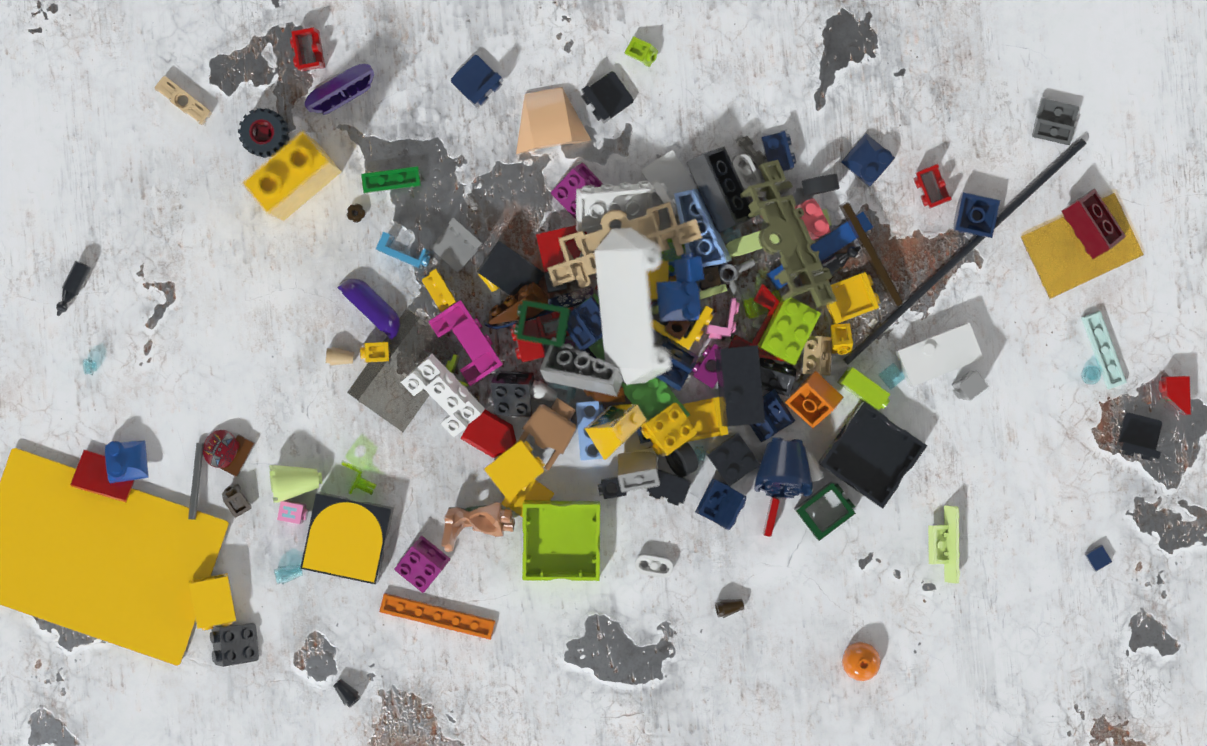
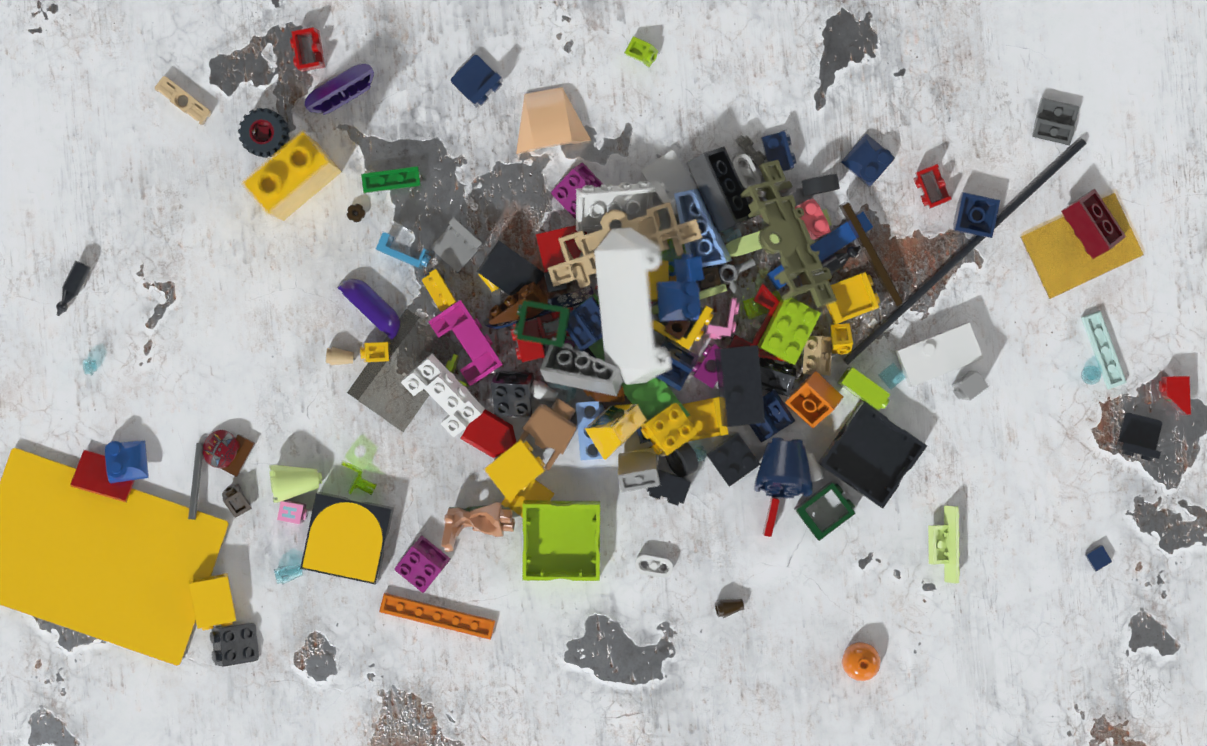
(346, 693): black cone -> none
(607, 97): black bracket -> none
(607, 495): black brick -> none
(721, 504): dark blue bracket -> none

